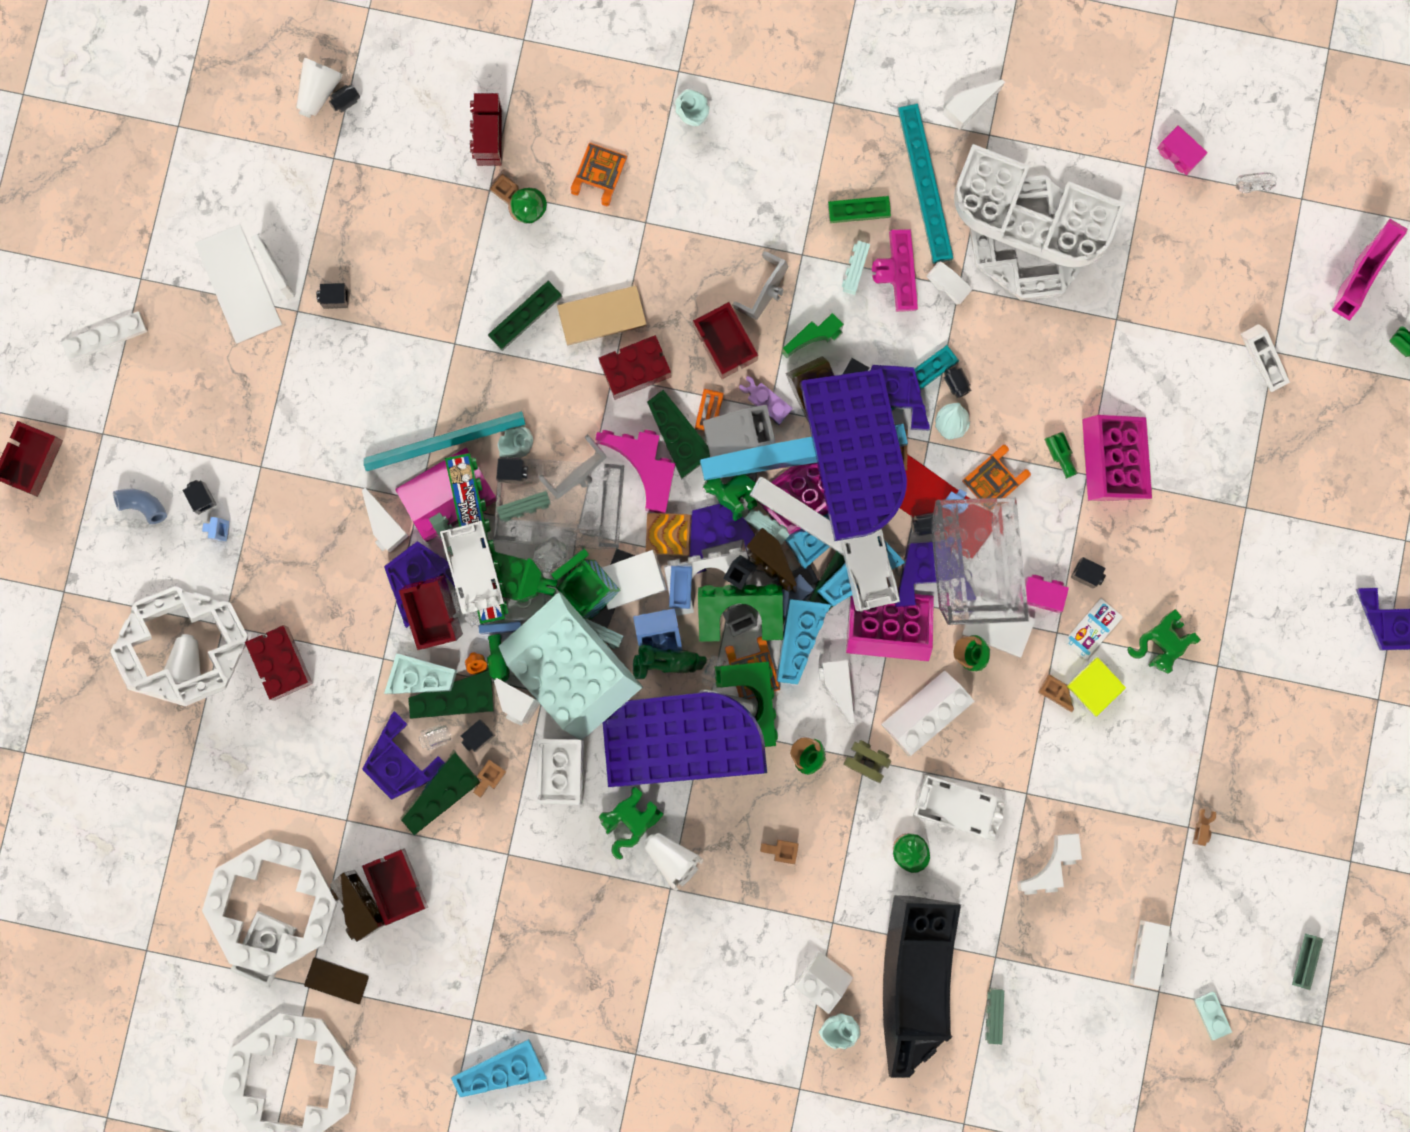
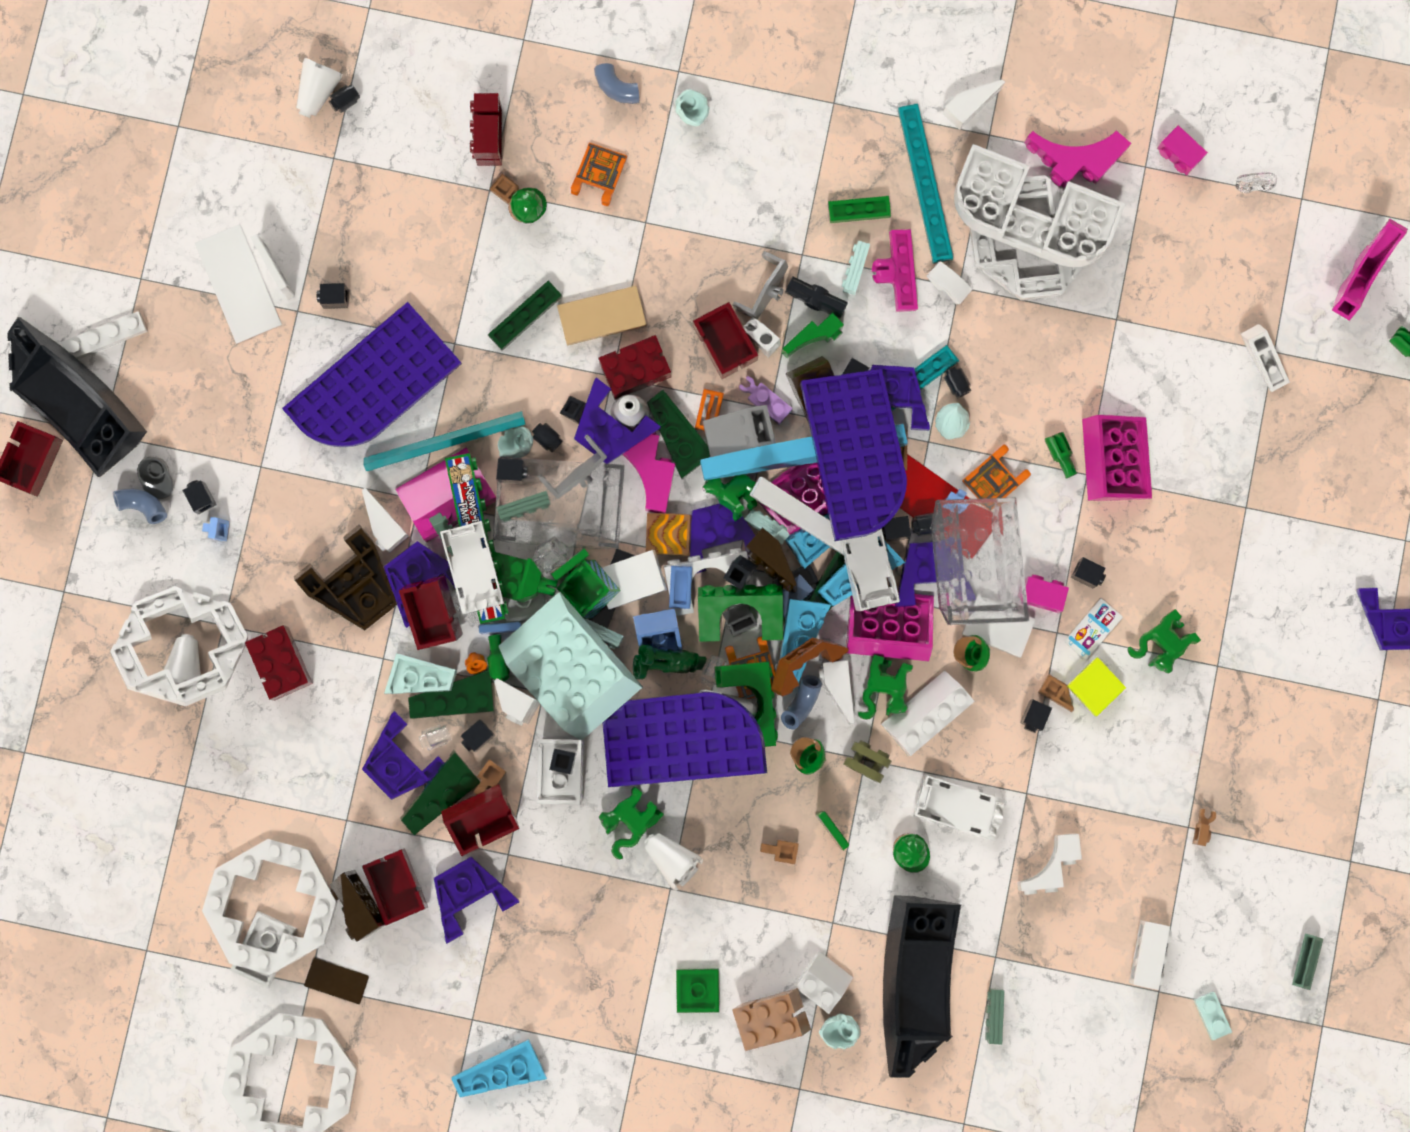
(71, 398): none -> black slope
(155, 477): none -> dark grey cap
(357, 587): none -> dark brown wedge
(373, 382): none -> dark purple plate
(462, 887): none -> dark purple wing
(482, 814): none -> dark red piece
(547, 437): none -> black brick
(563, 761): none -> black brick
(573, 409): none -> black slope
(605, 430): none -> dark purple wing
(615, 88): none -> sand blue cylinder
(630, 410): none -> white cone
(697, 990): none -> green tile
(762, 336): none -> white leg
(771, 1019): none -> medium nougat piece
(784, 678): none -> dark orange slope
(802, 703): none -> sand blue cylinder
(816, 297): none -> black piece
(832, 830): none -> green tile
(885, 684): none -> green animal
(897, 529): none -> black brick
(1035, 716): none -> black brick
(1068, 161): none -> dark pink arch

